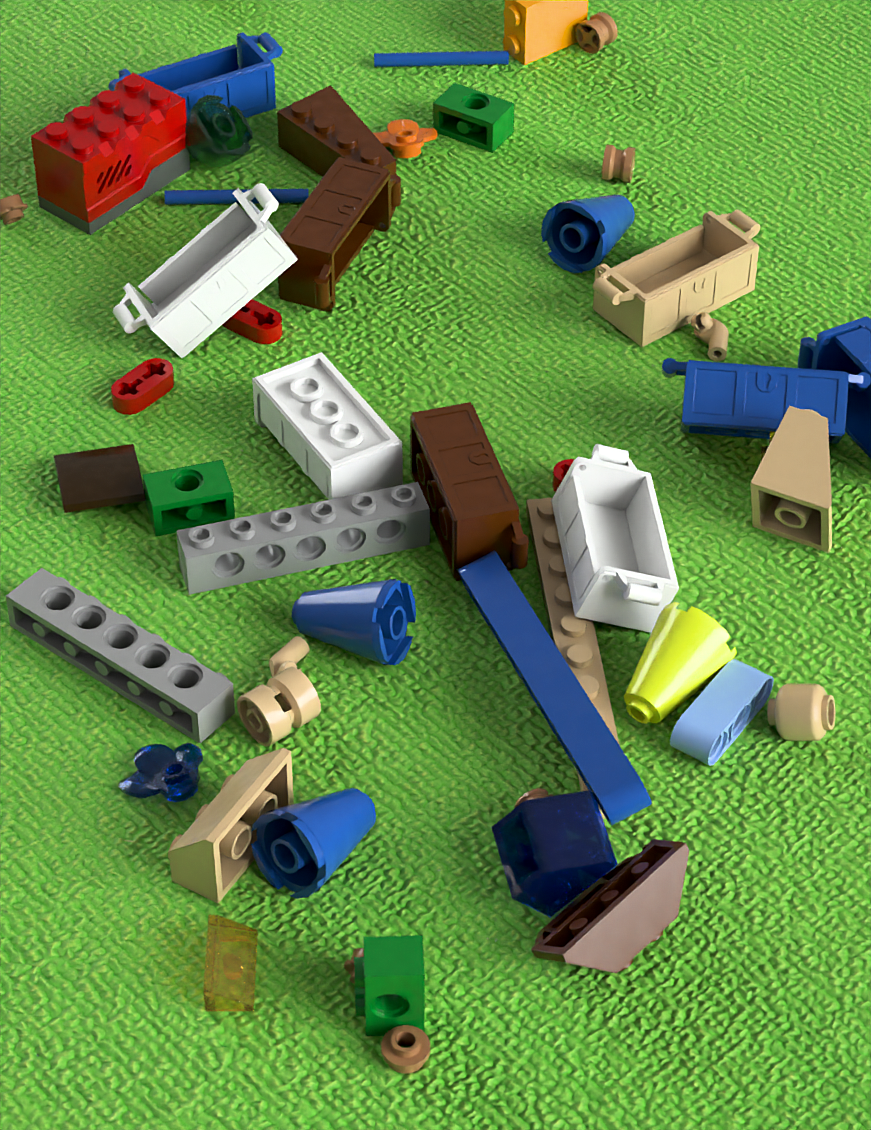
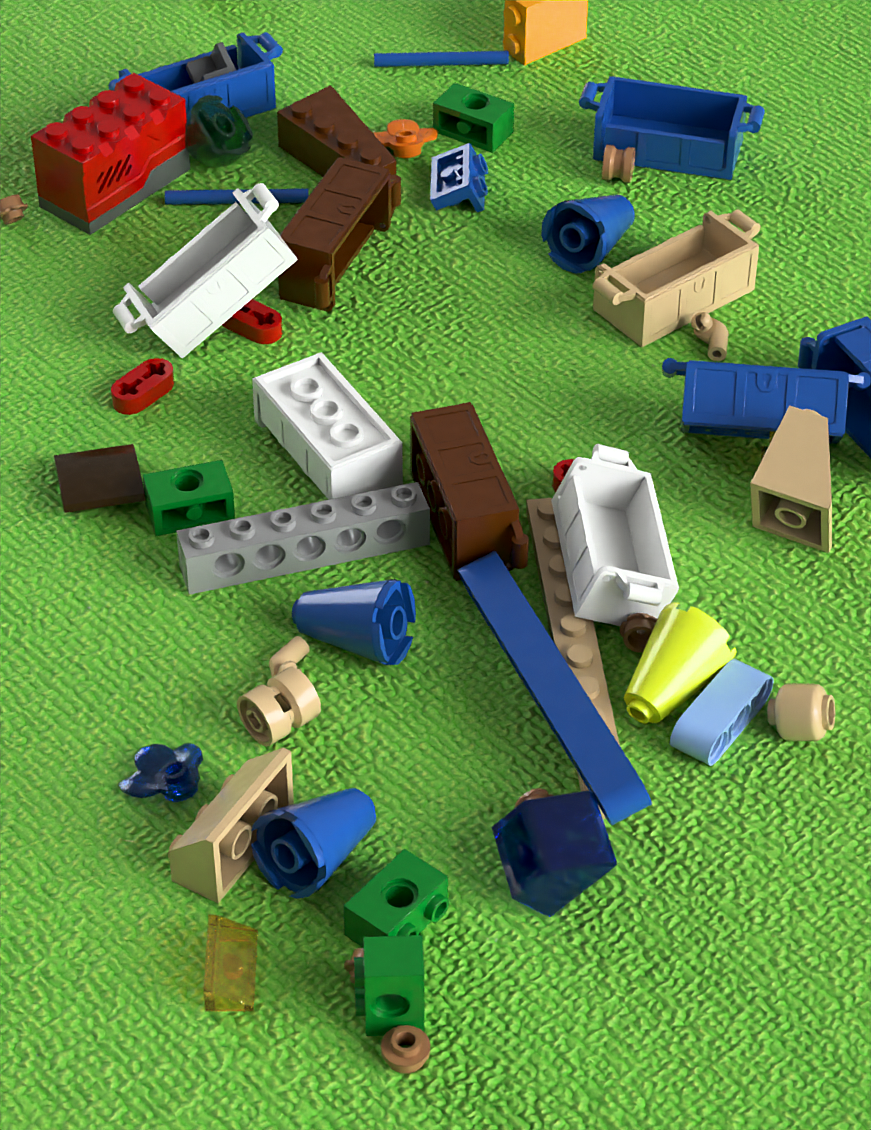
(121, 655): light grey brick -> none
(210, 66): none -> dark grey panel
(397, 900): none -> green brick
(457, 177): none -> blue bracket
(596, 32): medium nougat wheel -> none
(619, 911): wedge -> none
(637, 631): none -> medium nougat plate
(671, 125): none -> blue container

